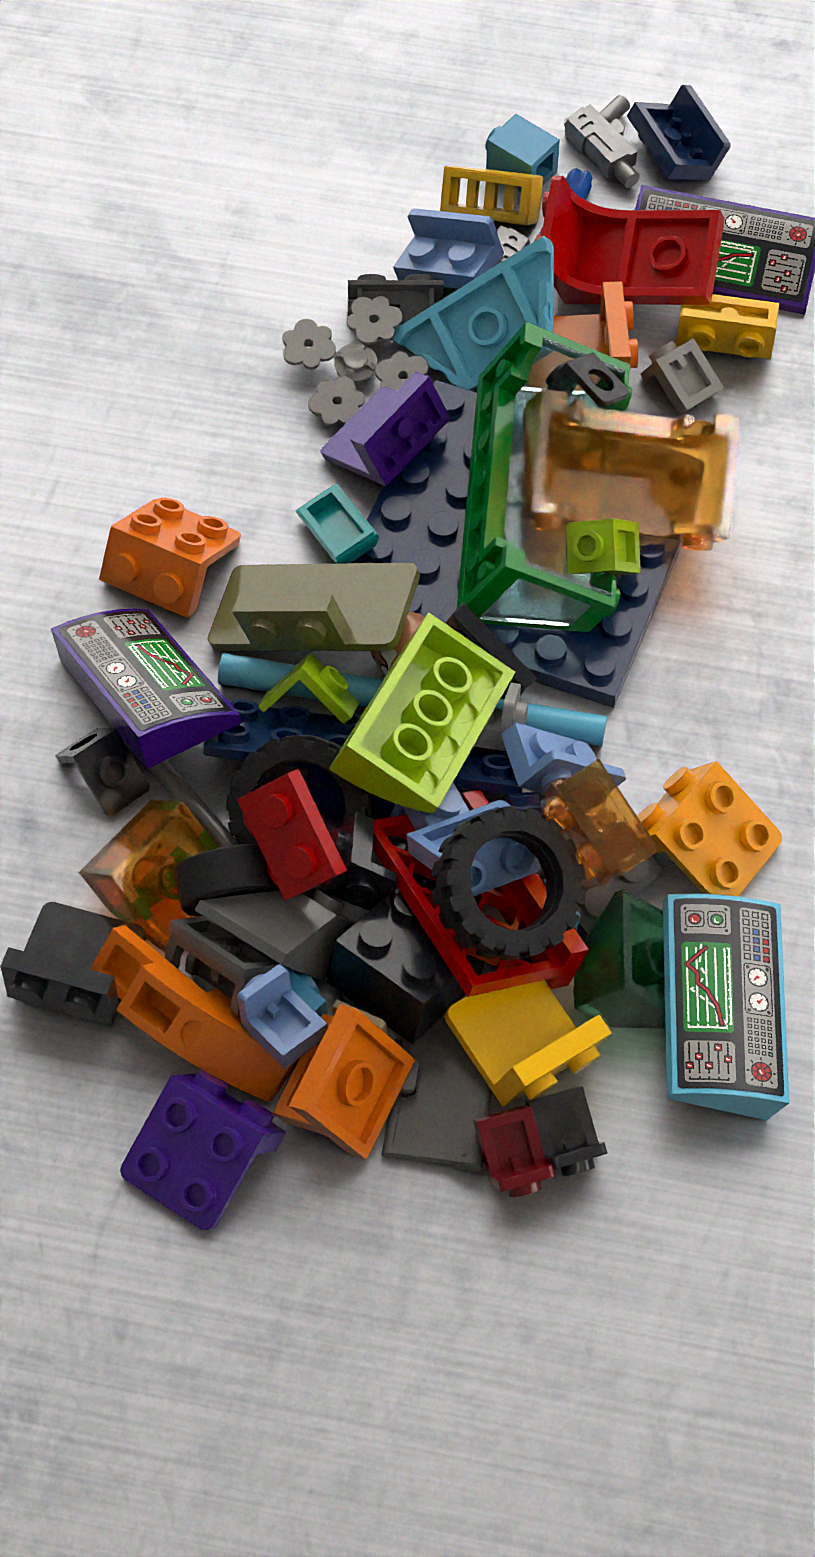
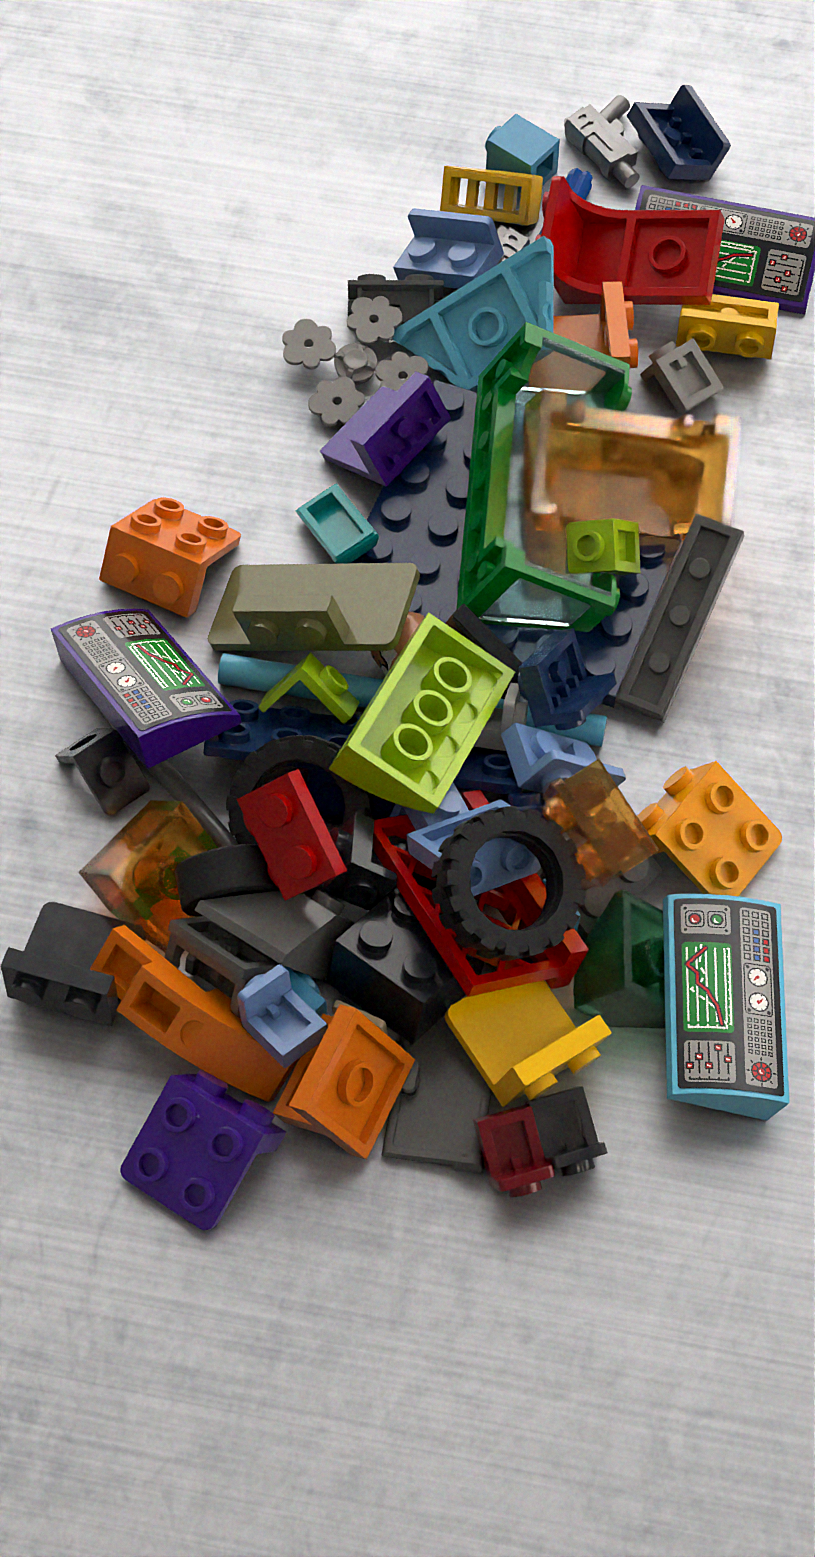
(557, 683): none -> dark blue bracket
(575, 372): black bracket -> none
(680, 617): none -> dark grey tile

